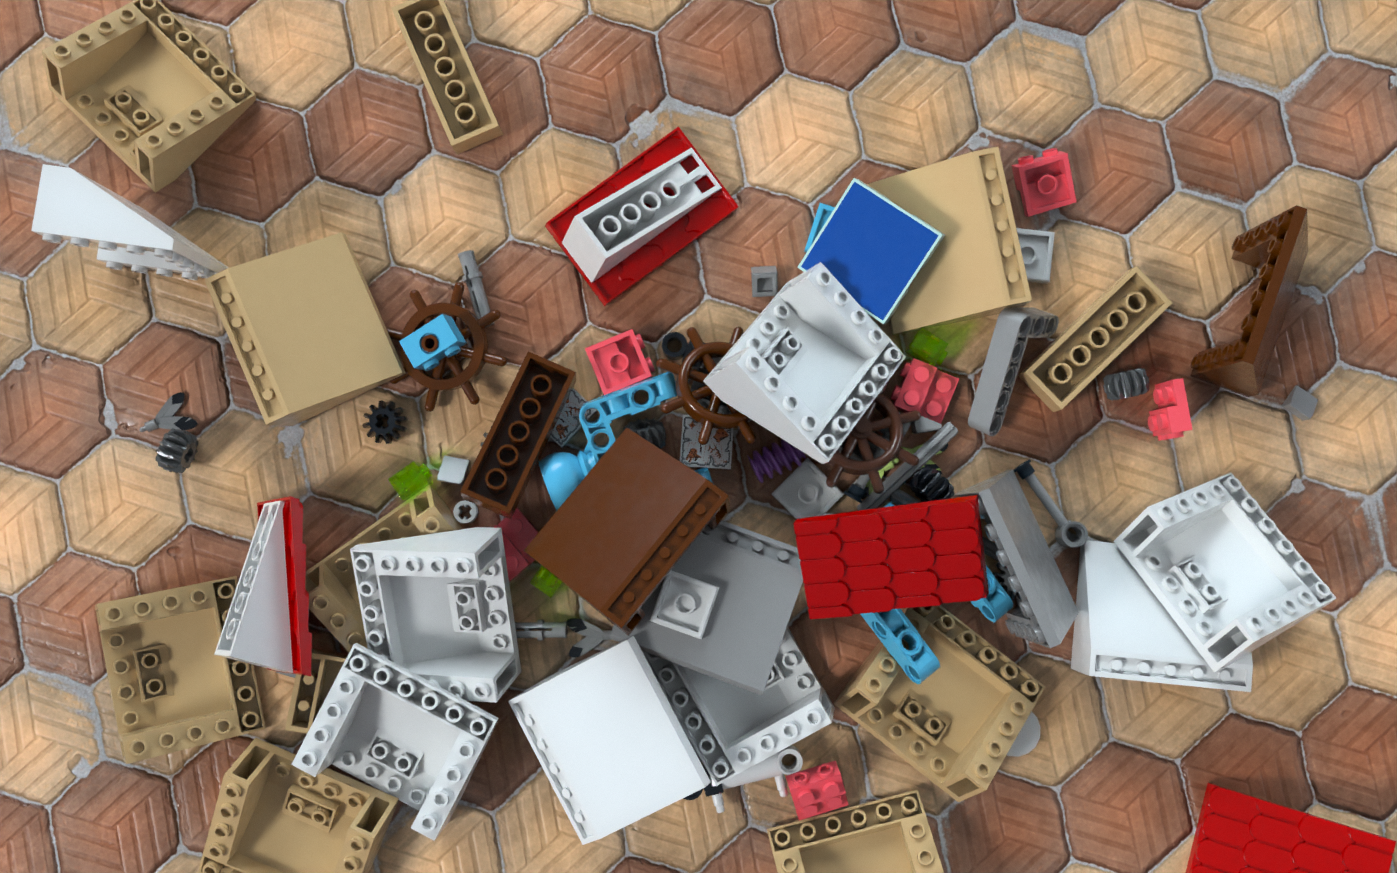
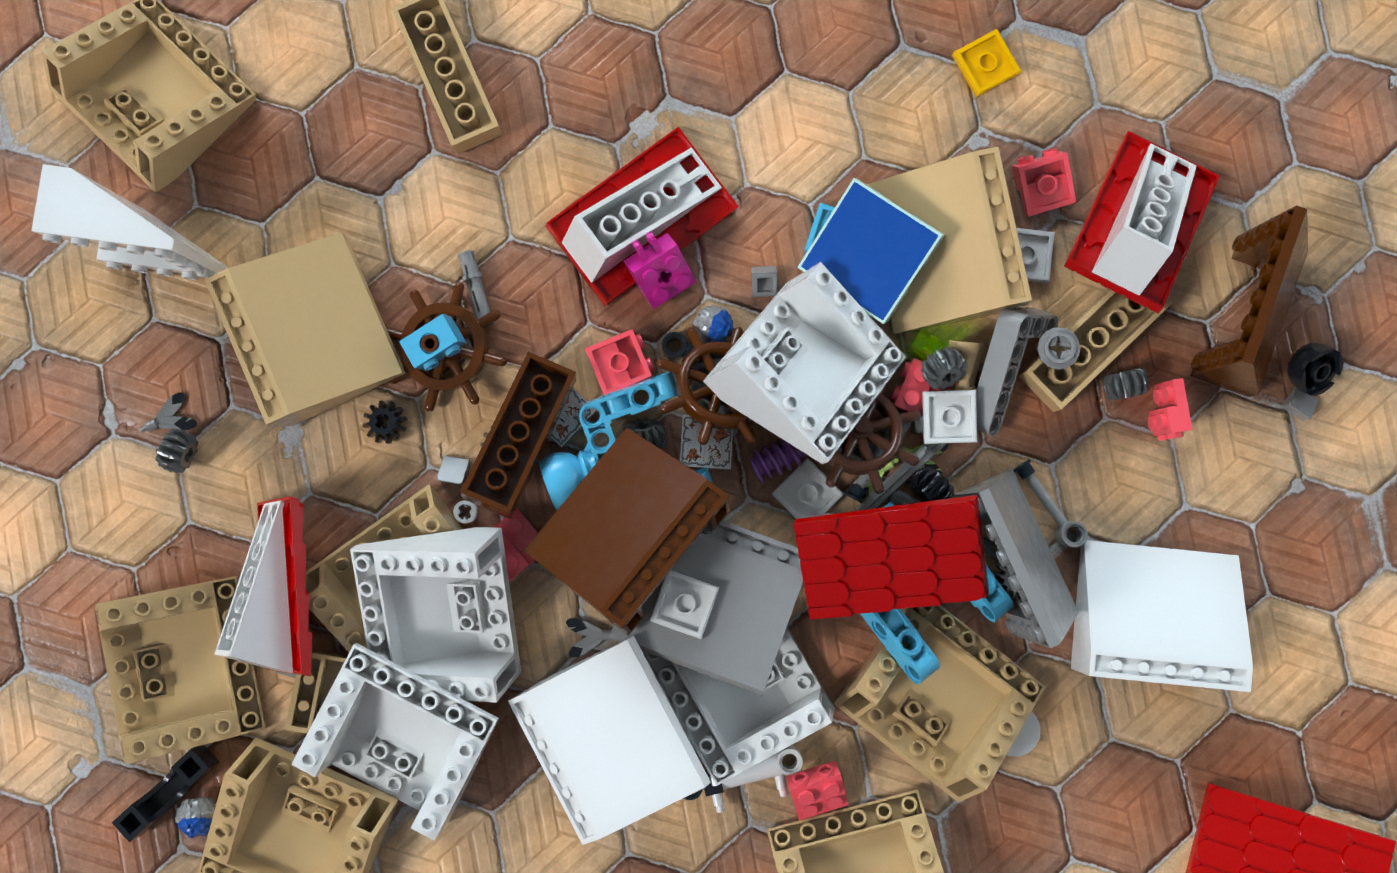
(161, 798): none -> black arch
(195, 816): none -> piece
(411, 479): clear neon green brick -> none
(546, 582): clear neon green brick -> none
(559, 630): light grey pin -> none
(659, 269): none -> dark pink hinge
(714, 324): none -> piece
(943, 368): none -> dark grey gear
(949, 416): none -> white tile
(973, 354): none -> tan piece
(986, 63): none -> yellow tile
(1067, 340): none -> light grey gear
(1142, 222): none -> piece
(1222, 569): white slope -> none
(1314, 367): none -> black cylinder

